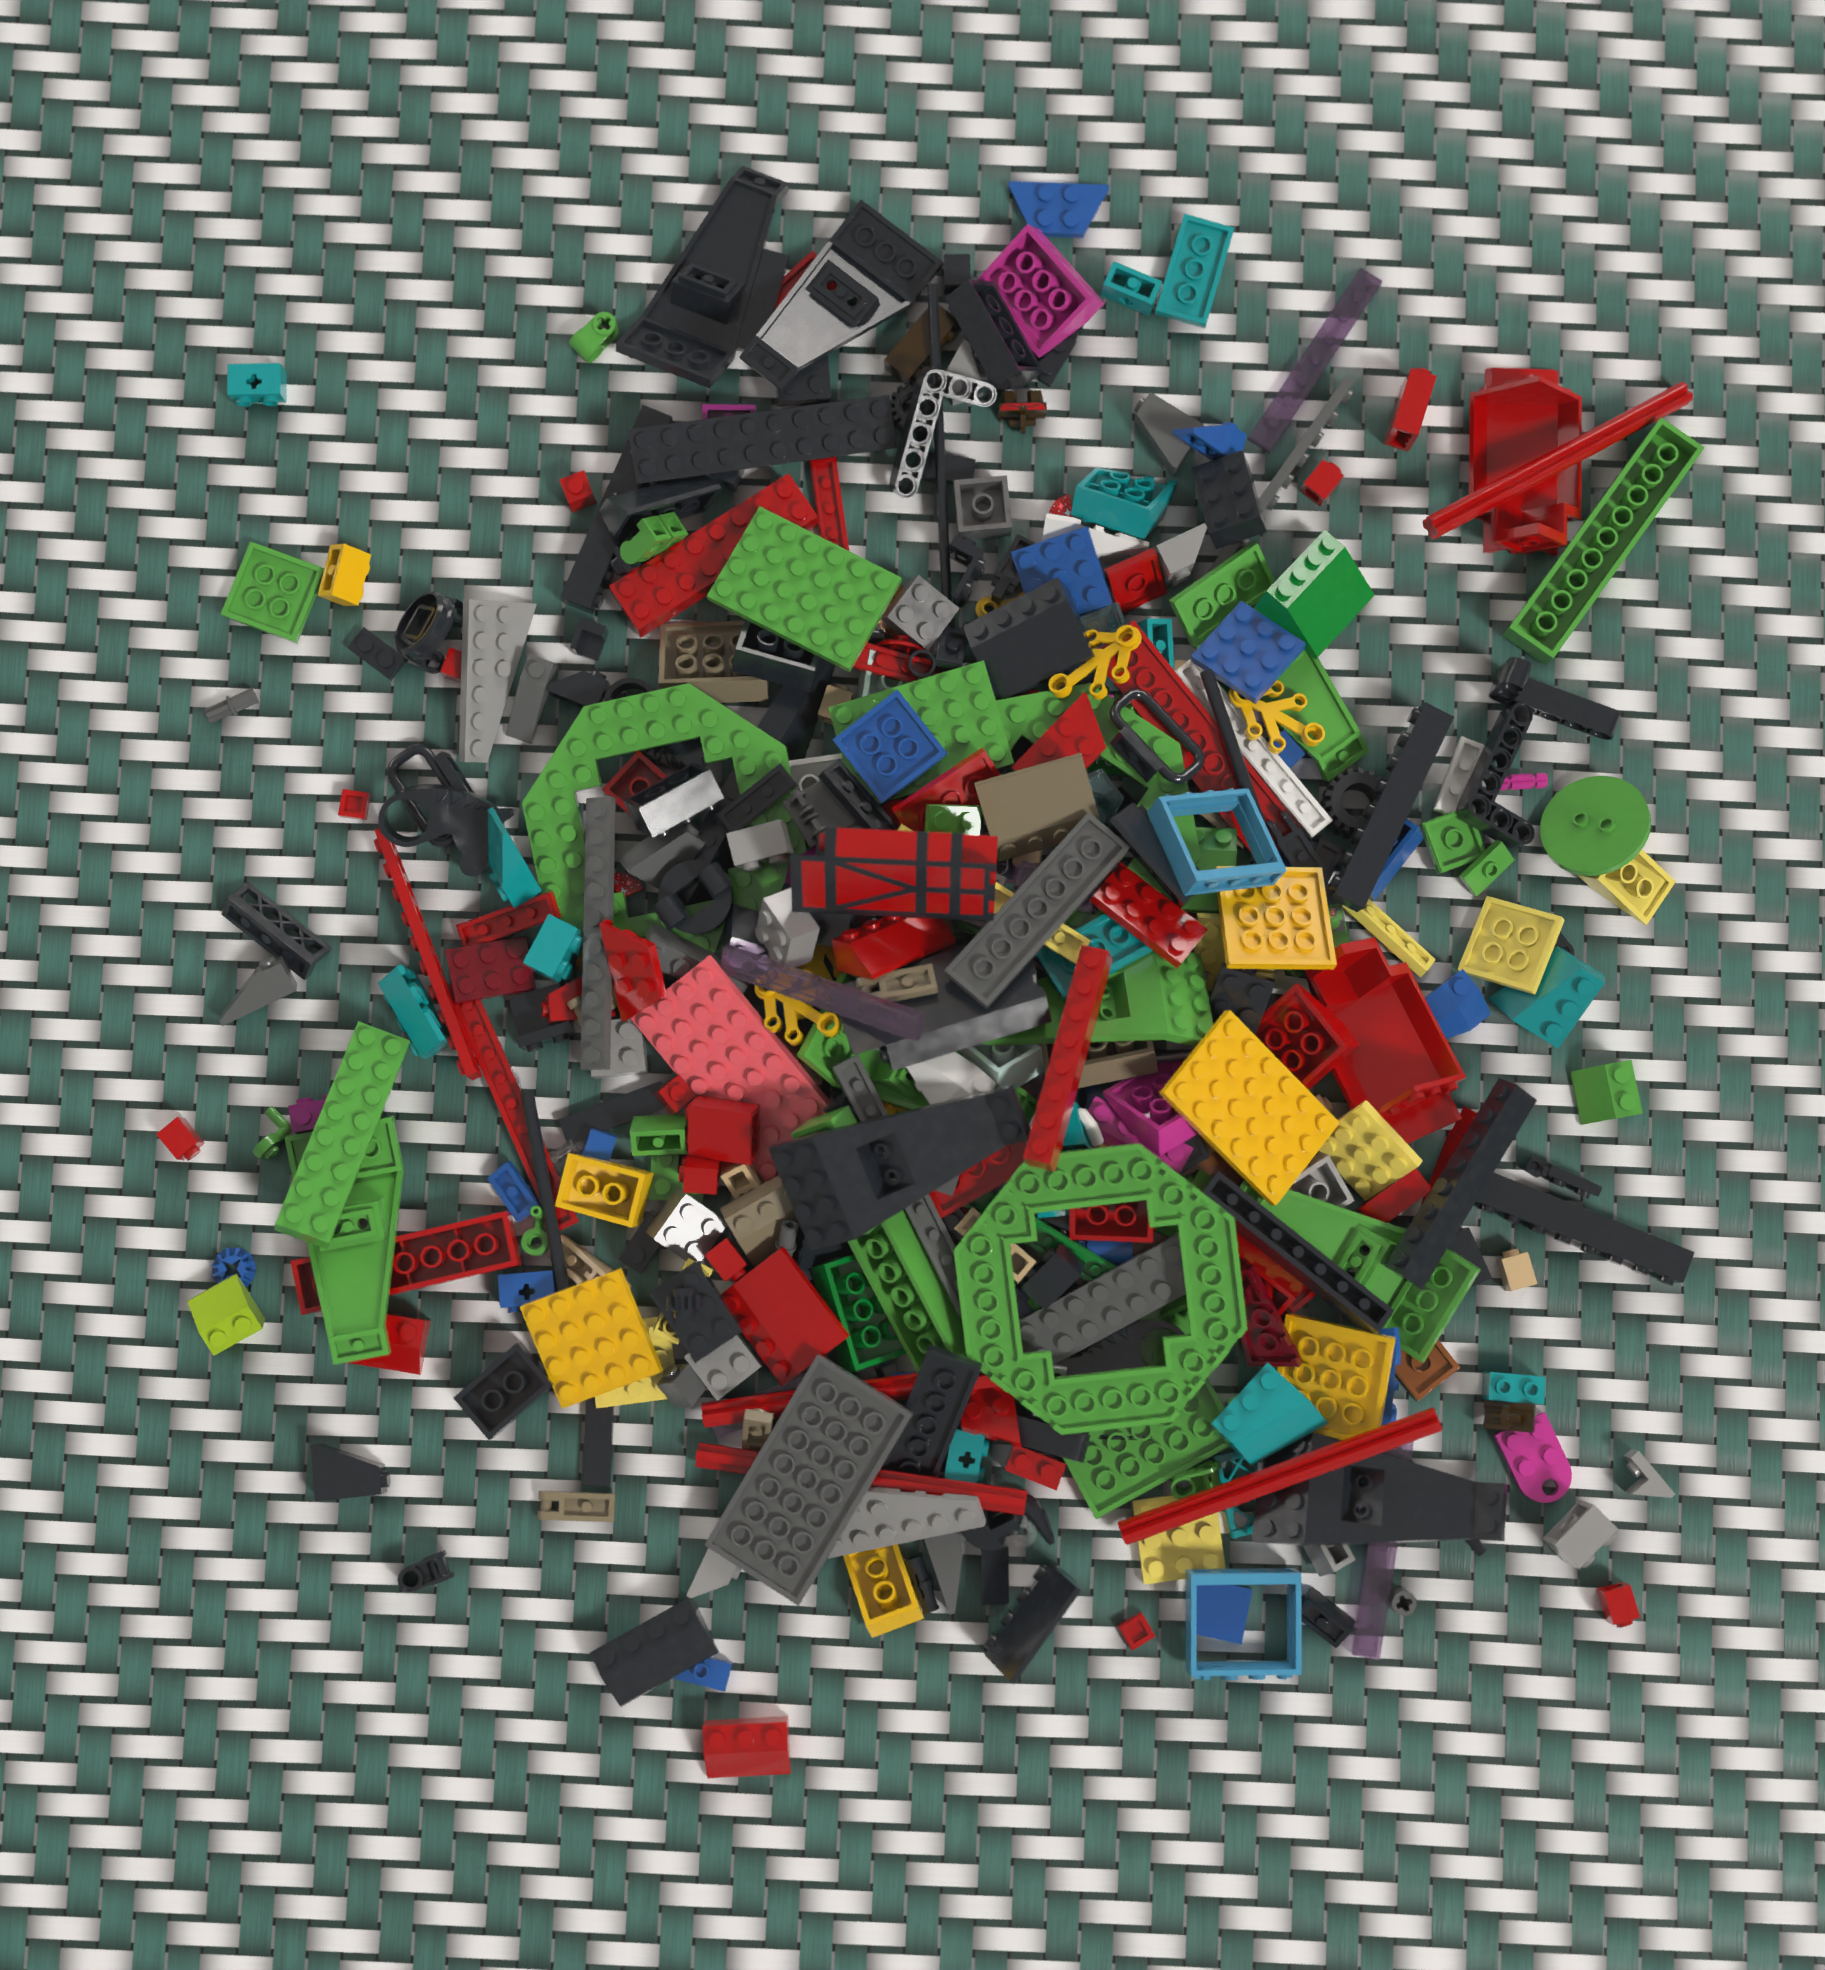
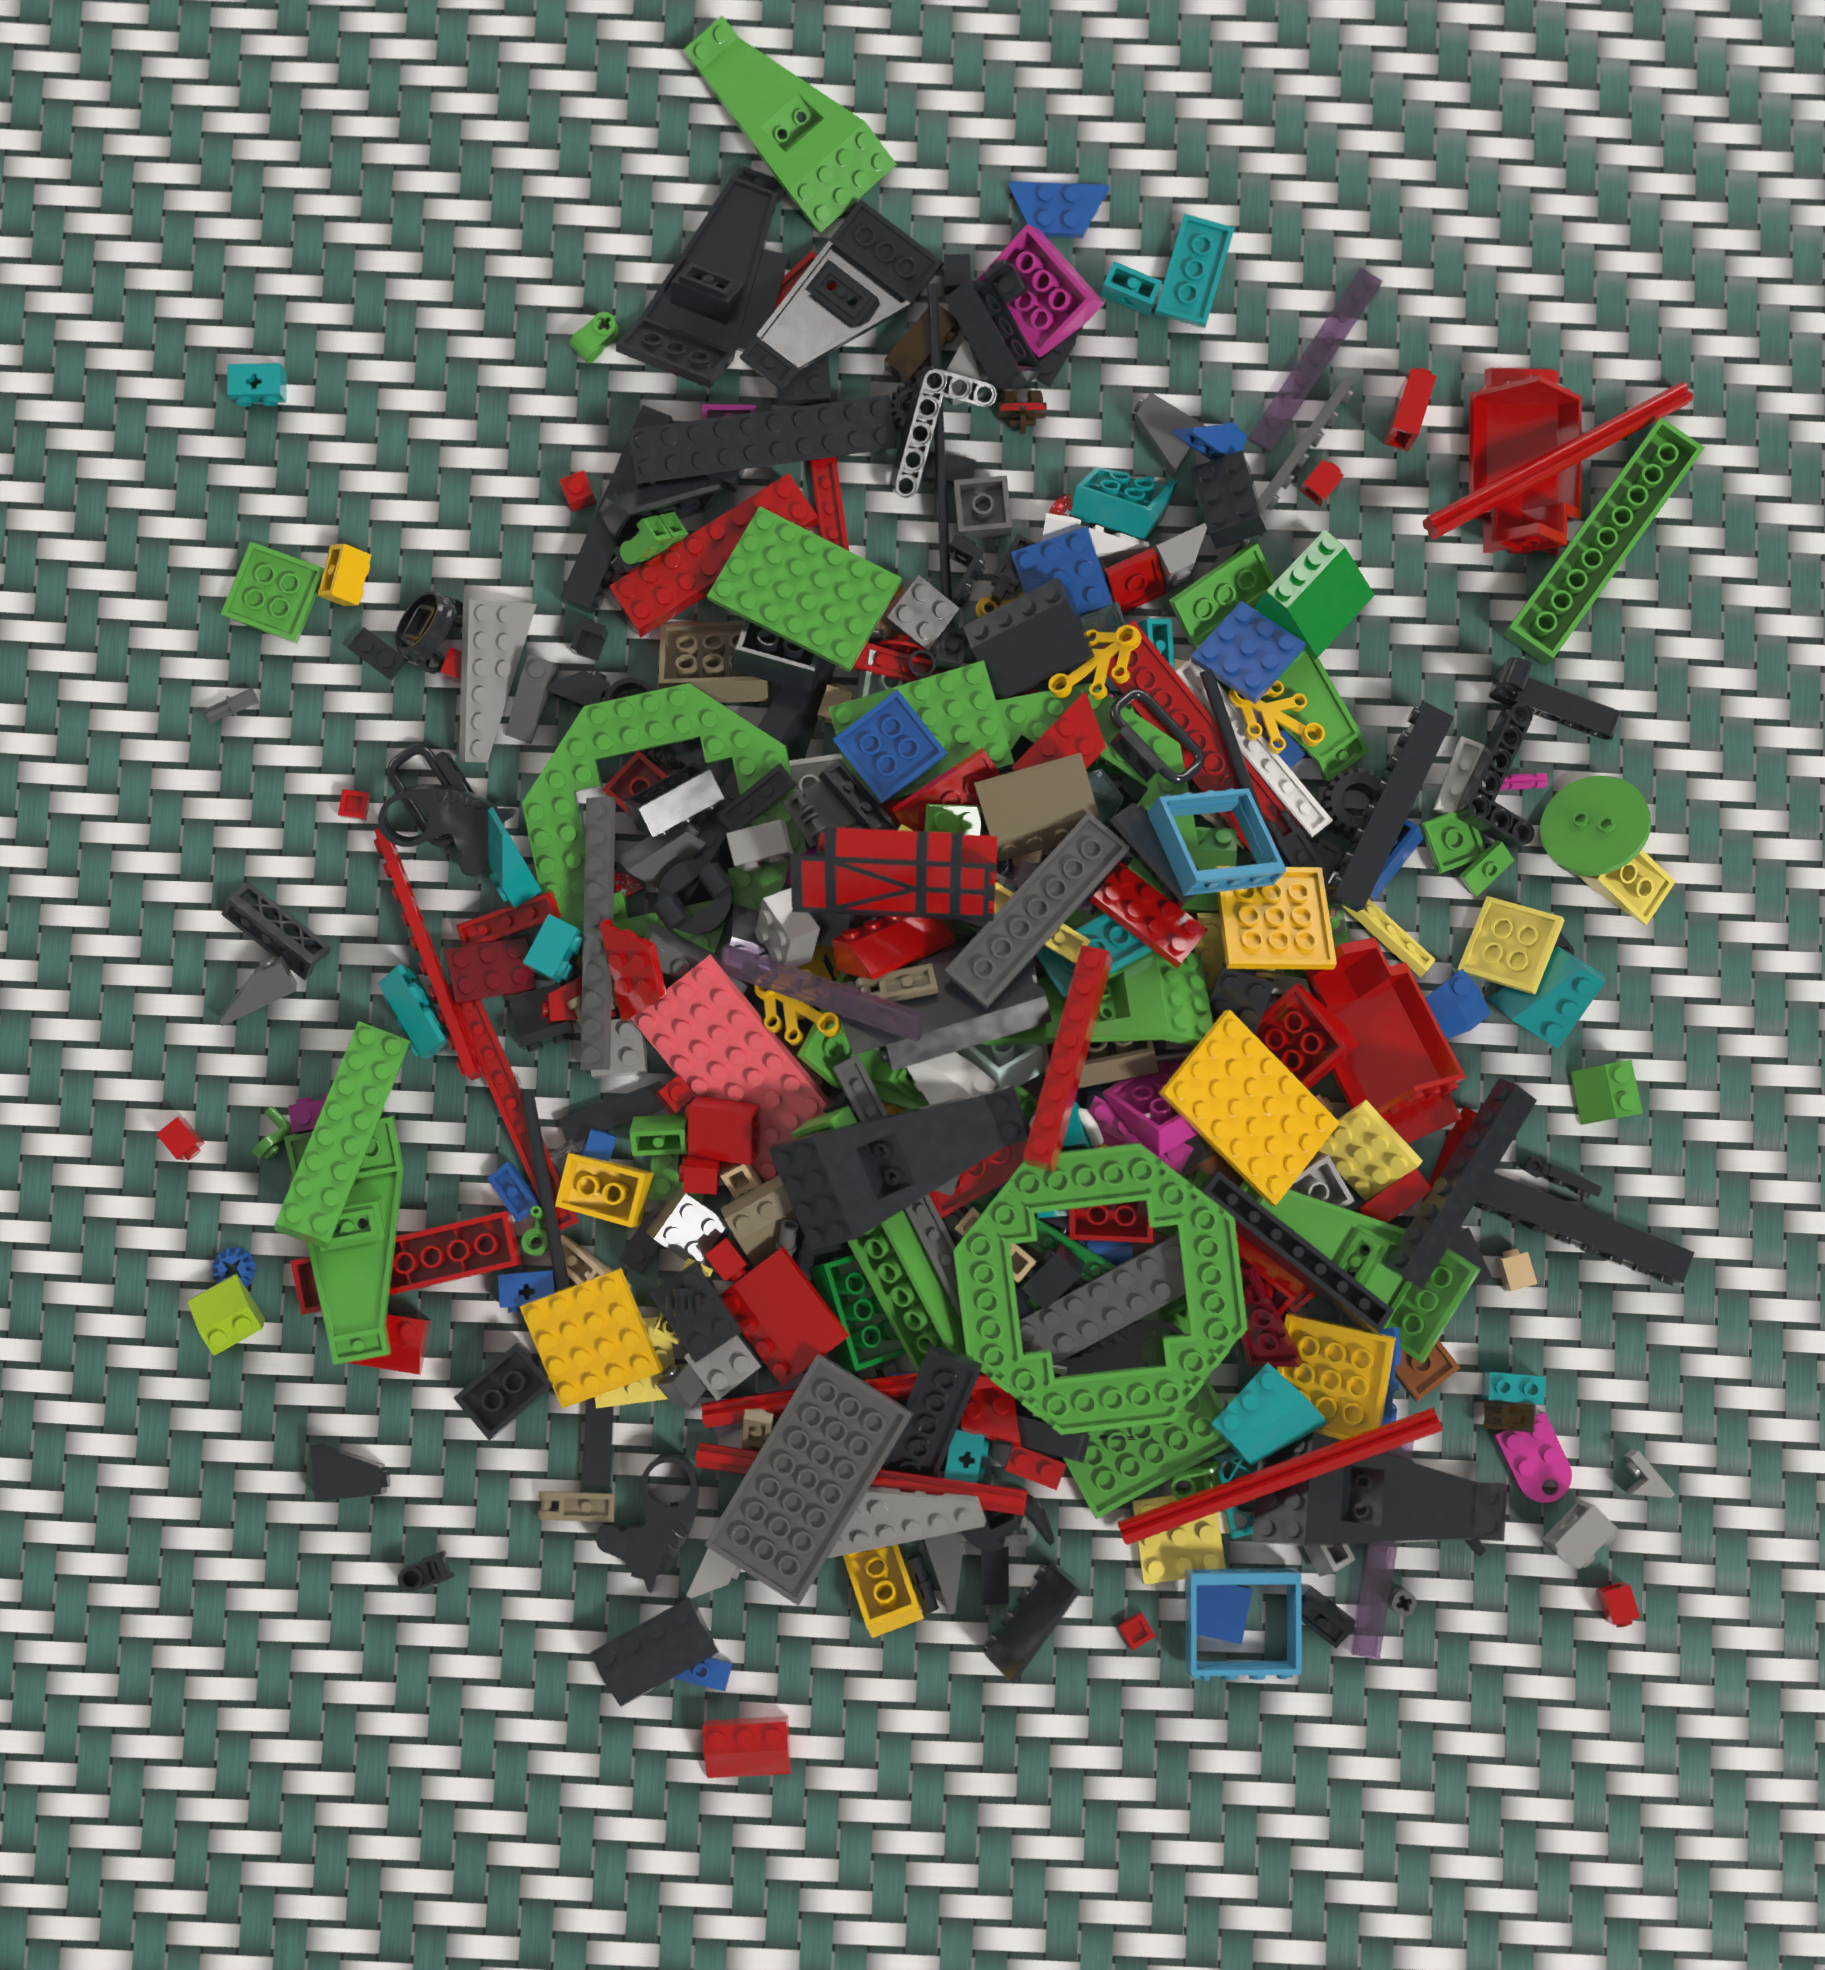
(653, 1544): none -> black animal
(819, 161): none -> bright green wing
(1006, 281): none -> black bracket

